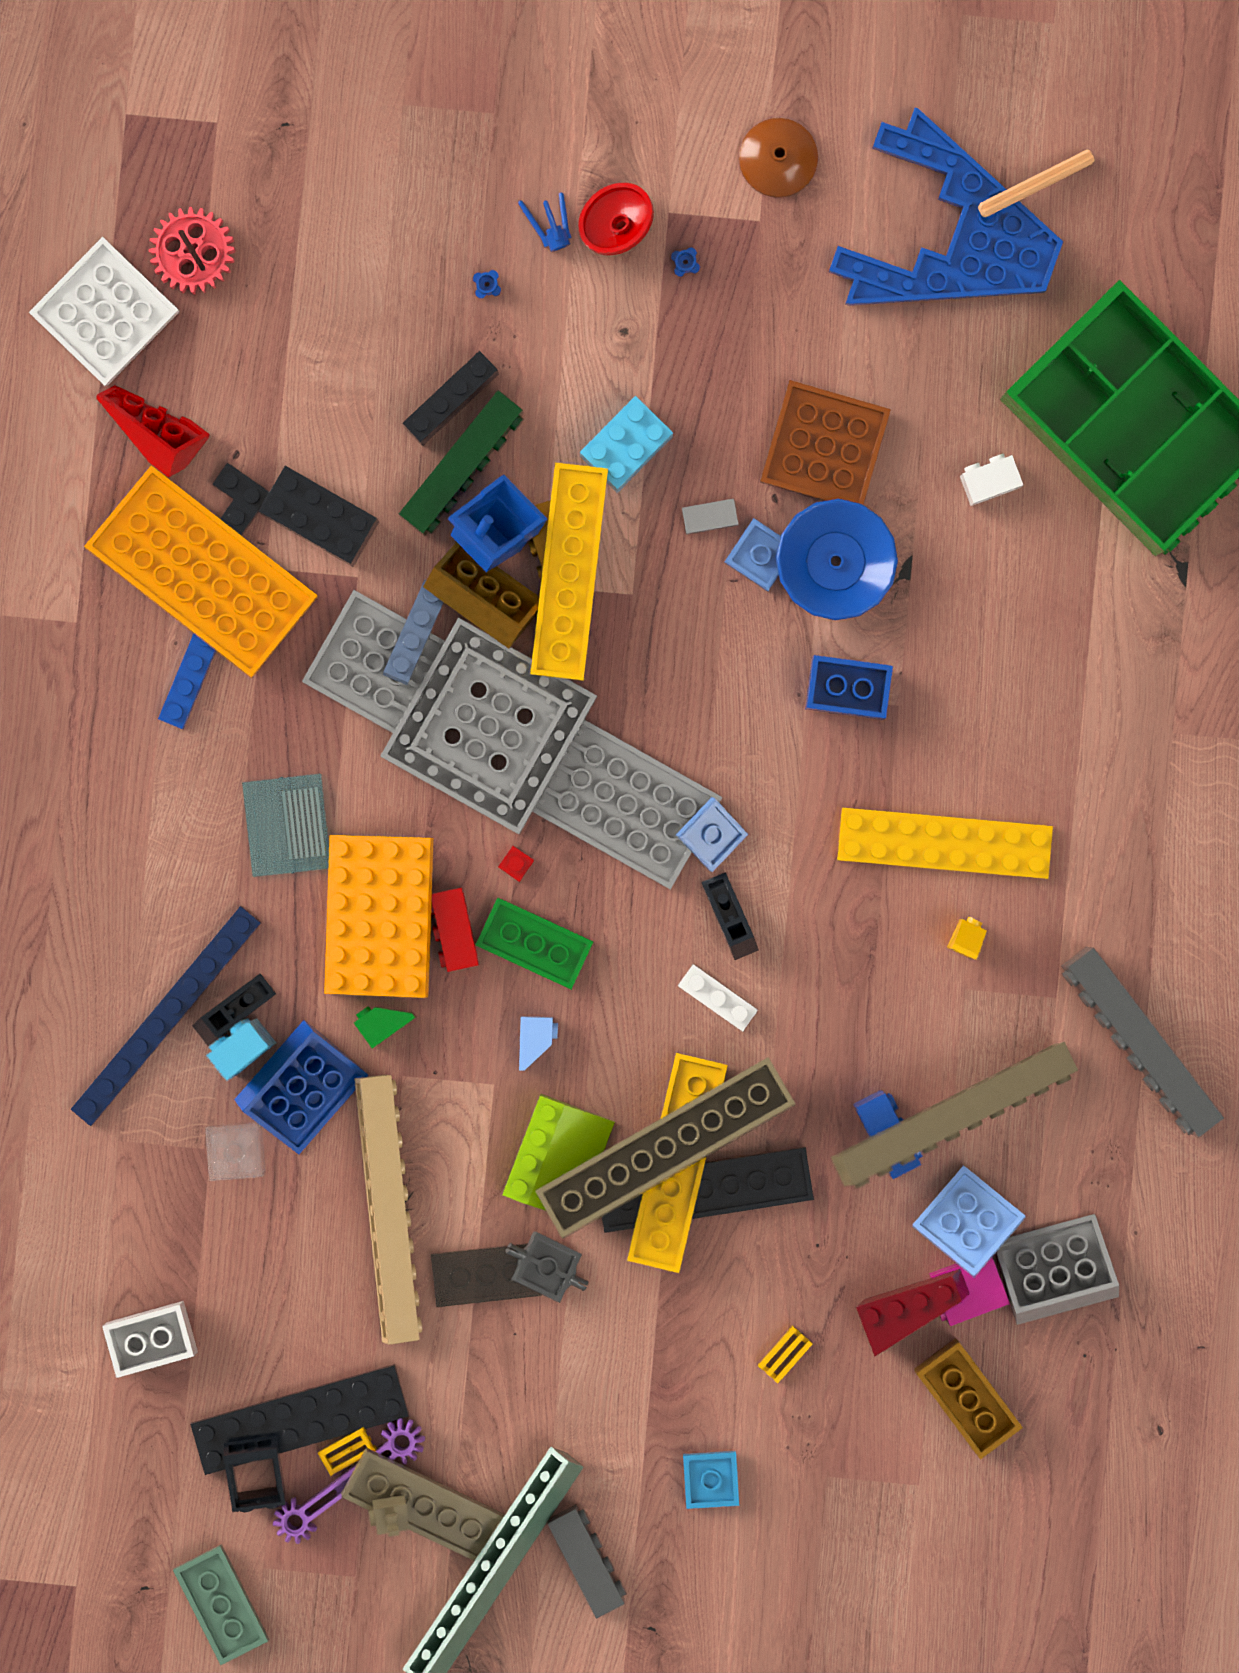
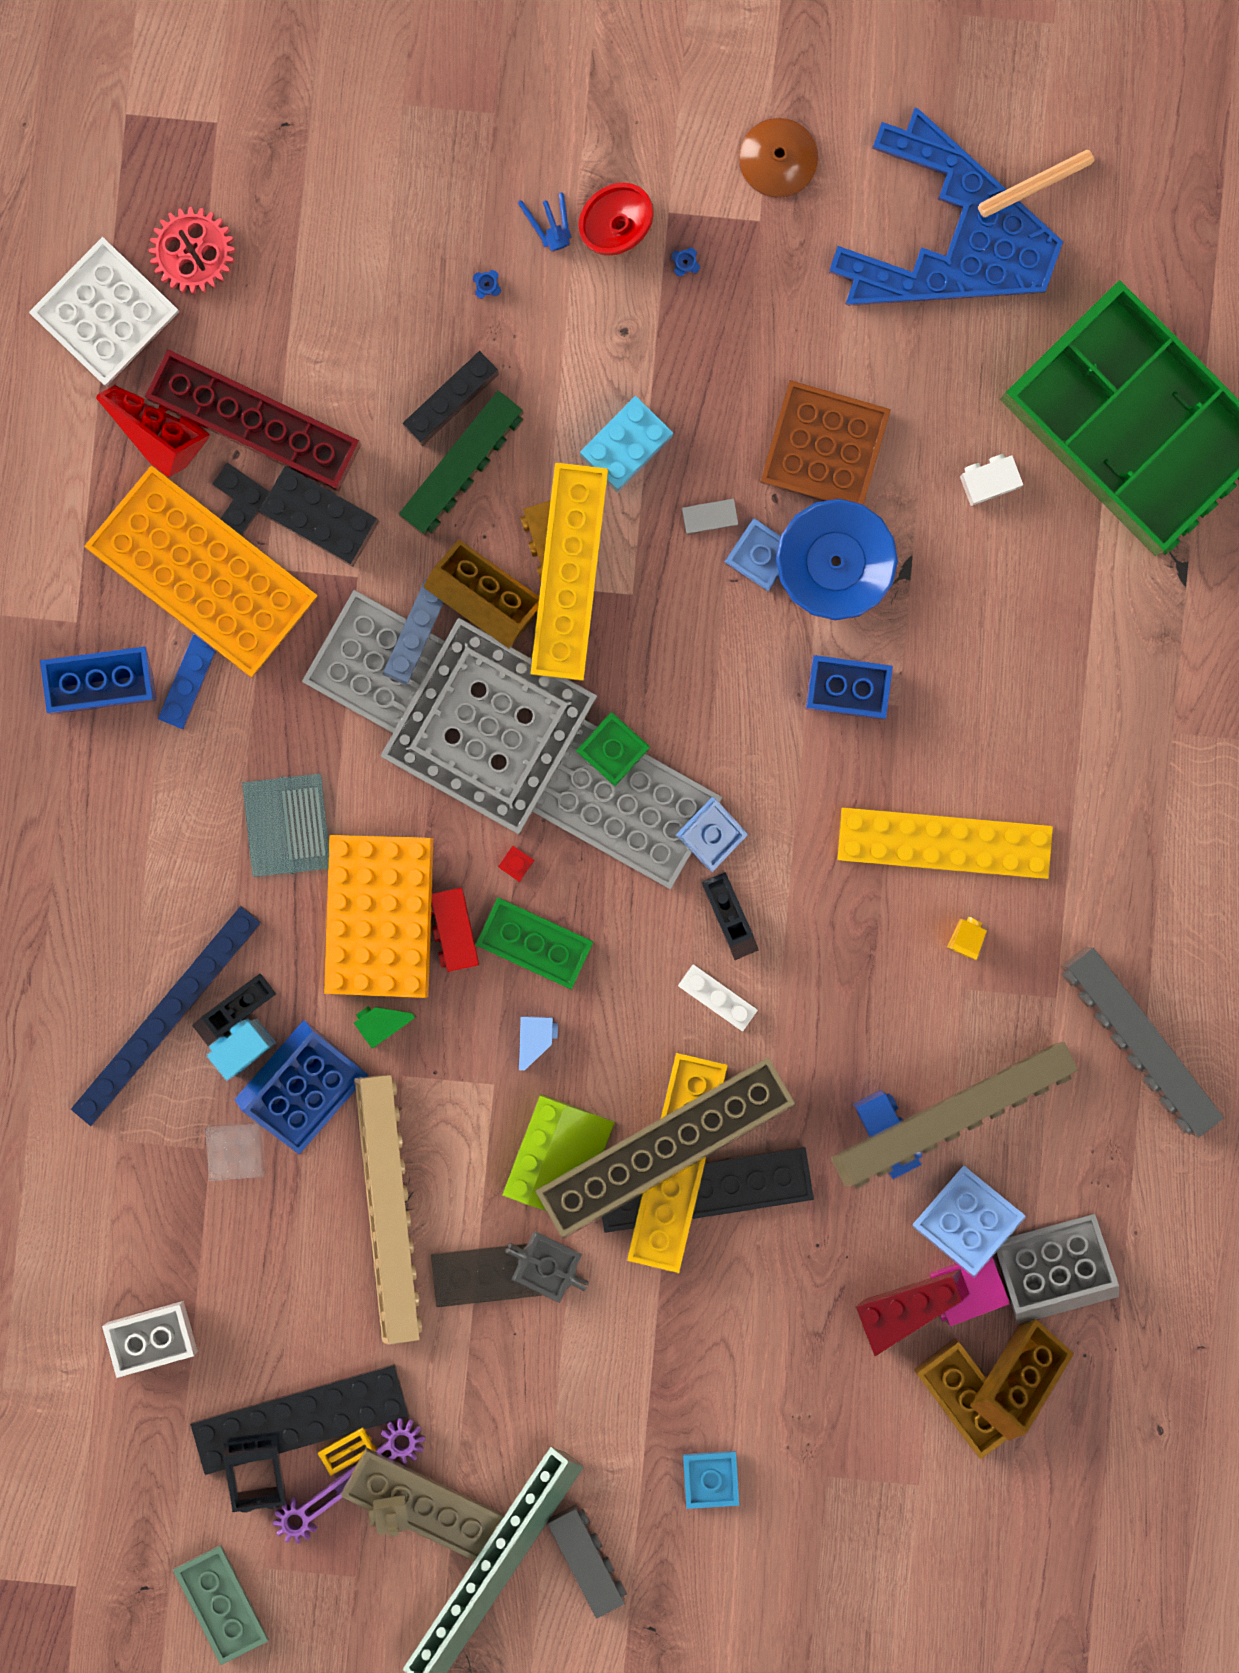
(97, 680): none -> blue slope
(253, 420): none -> dark red brick
(496, 523): blue piece -> none
(613, 749): none -> green tile
(770, 1371): yellow tile -> none
(1022, 1379): none -> pearl gold brick

